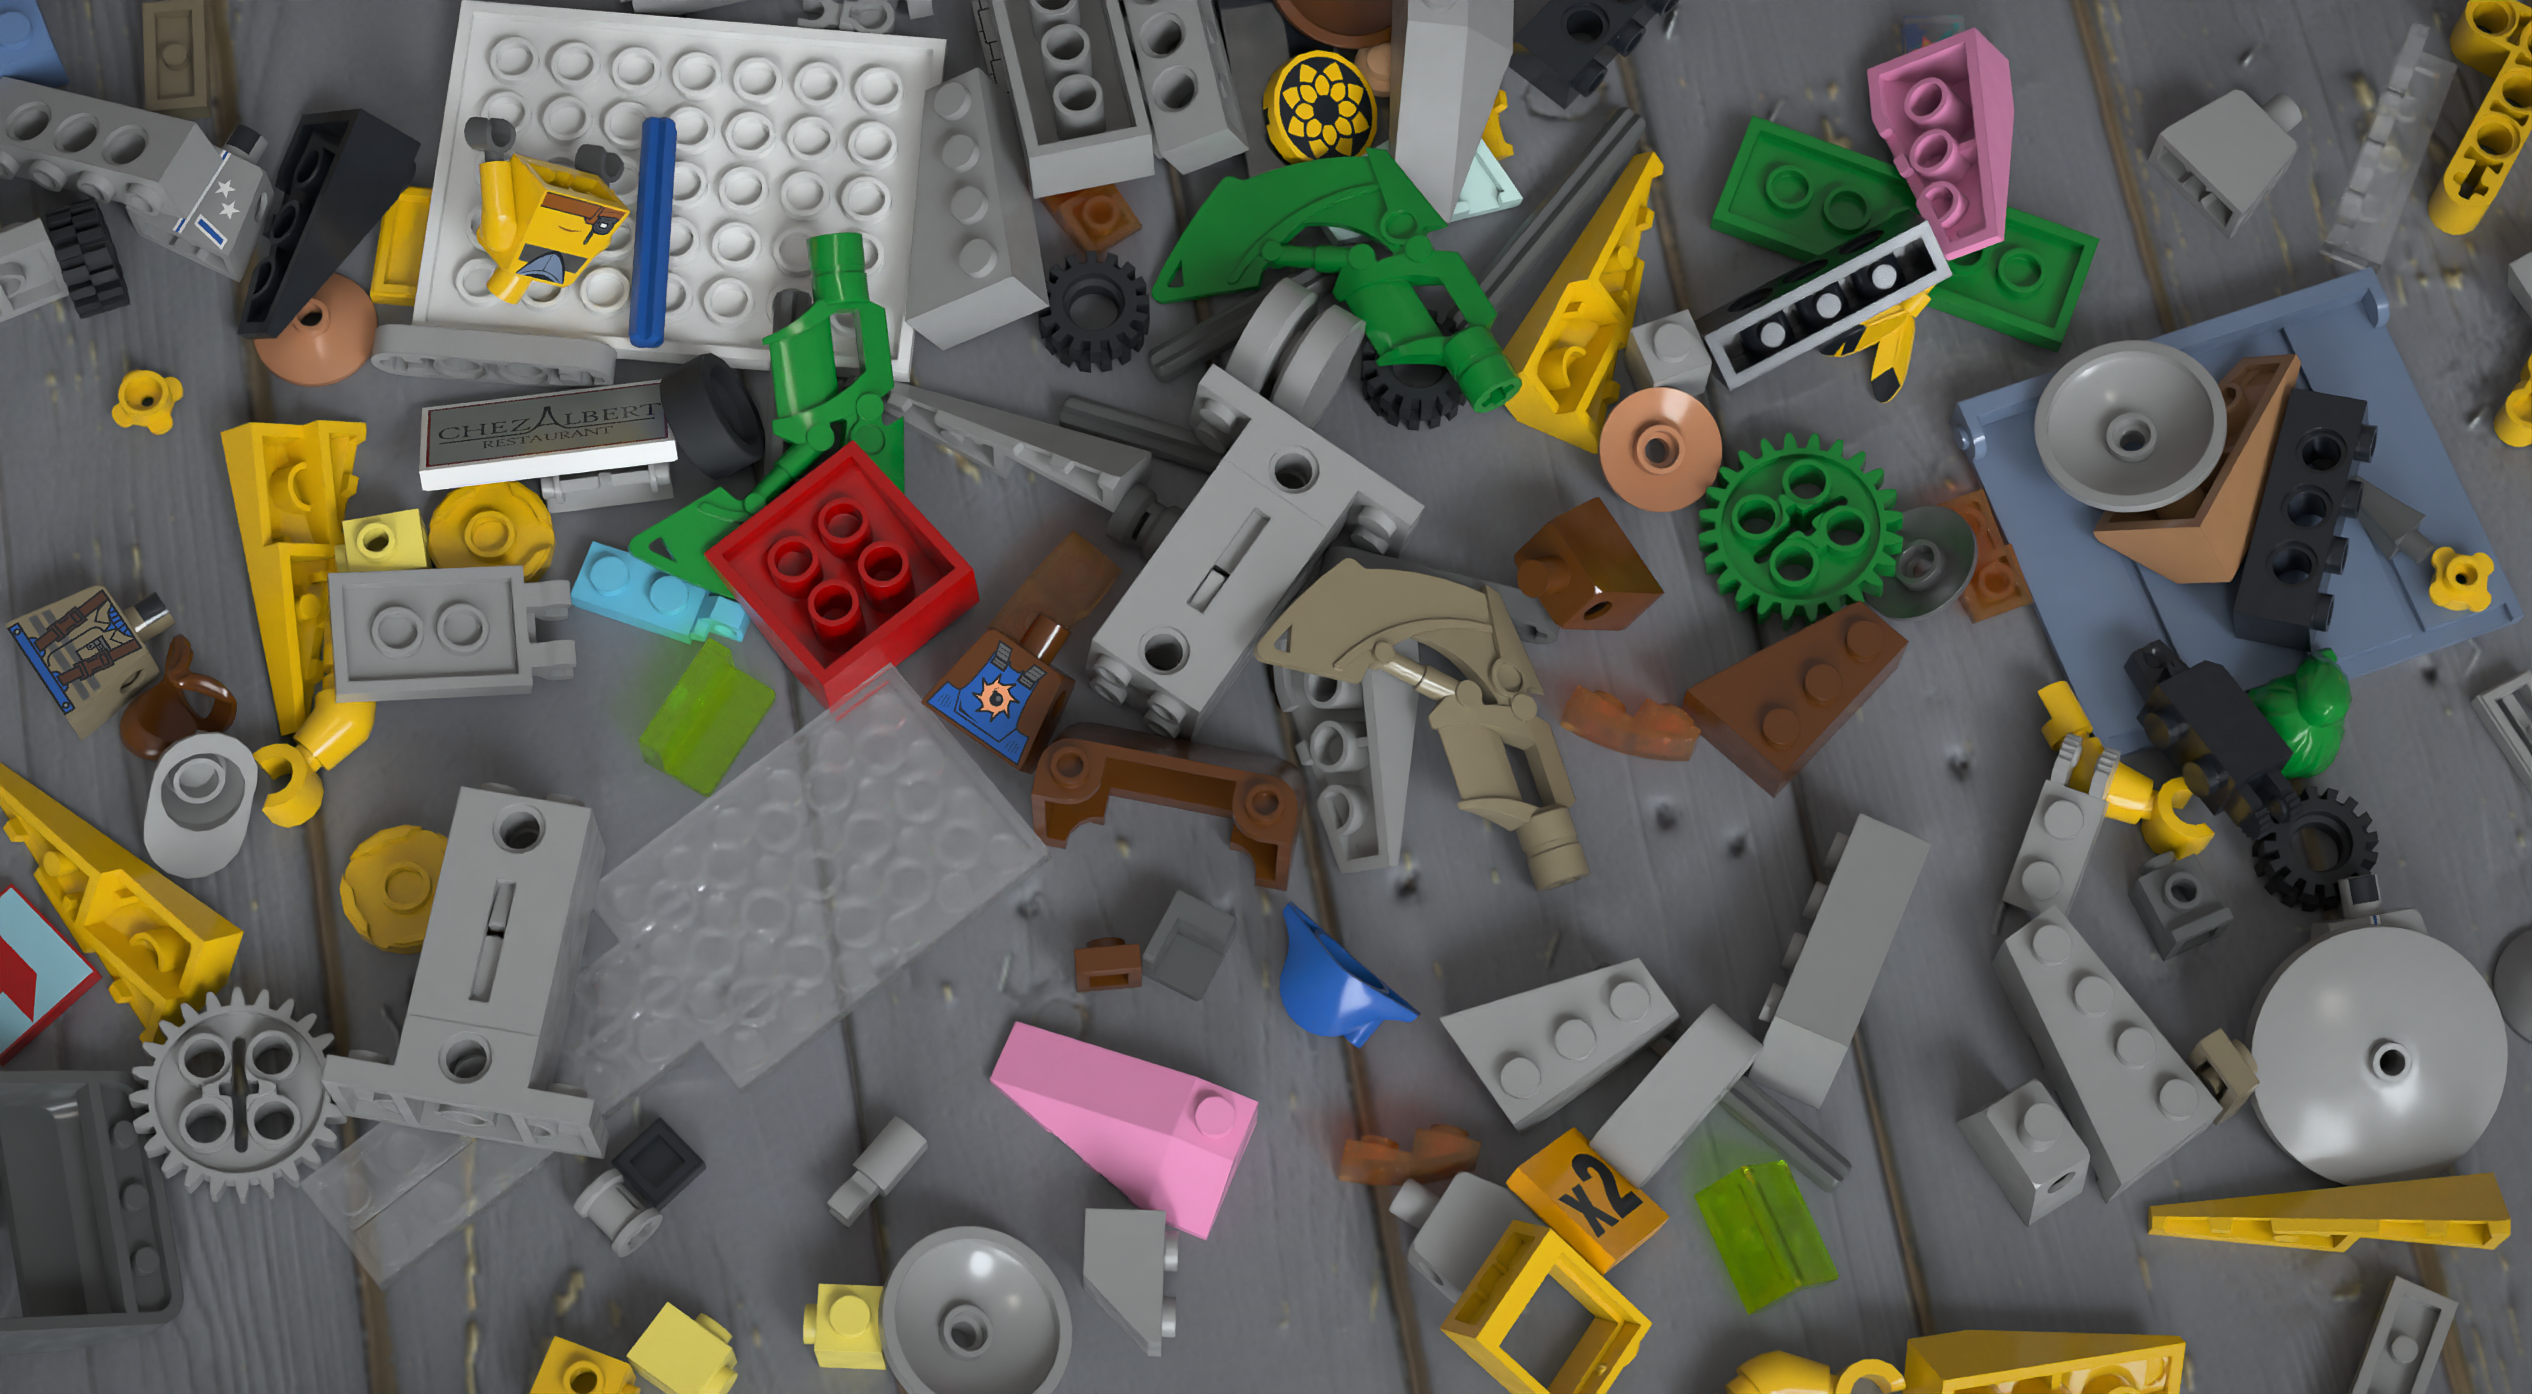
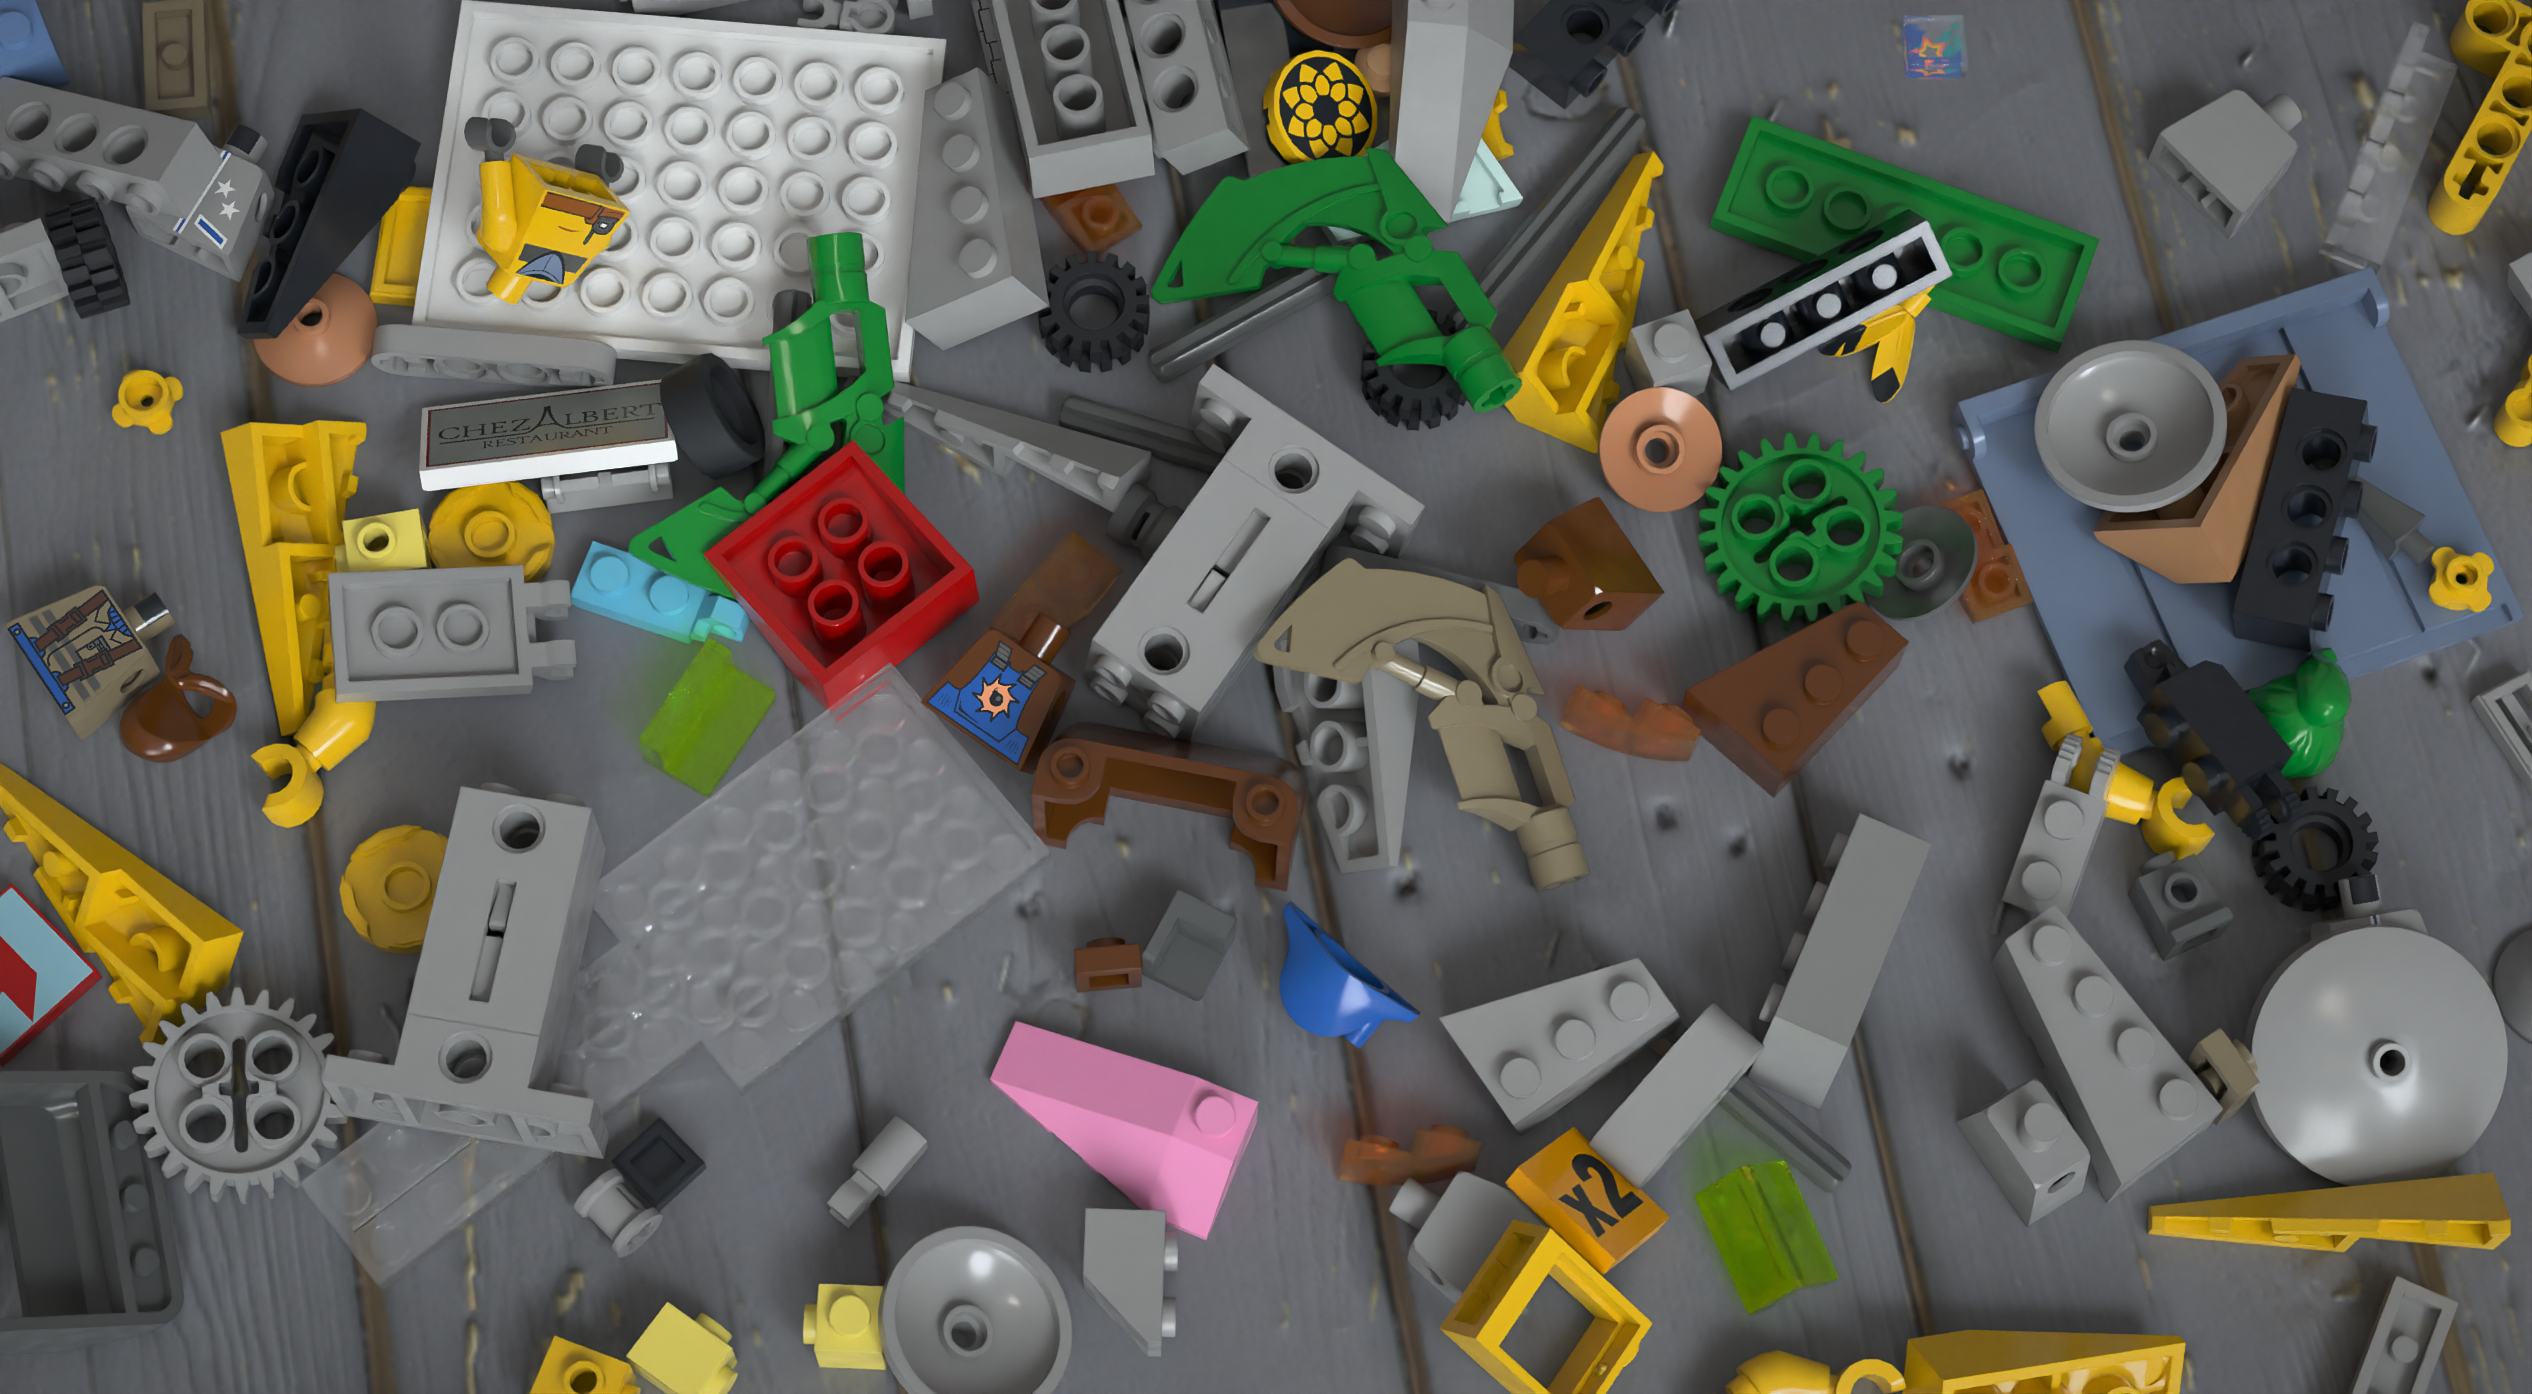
(199, 804): light grey piece -> none
(652, 232): blue axle -> none
(1296, 354): light grey wheel -> none
(1950, 135): bright pink wedge -> none

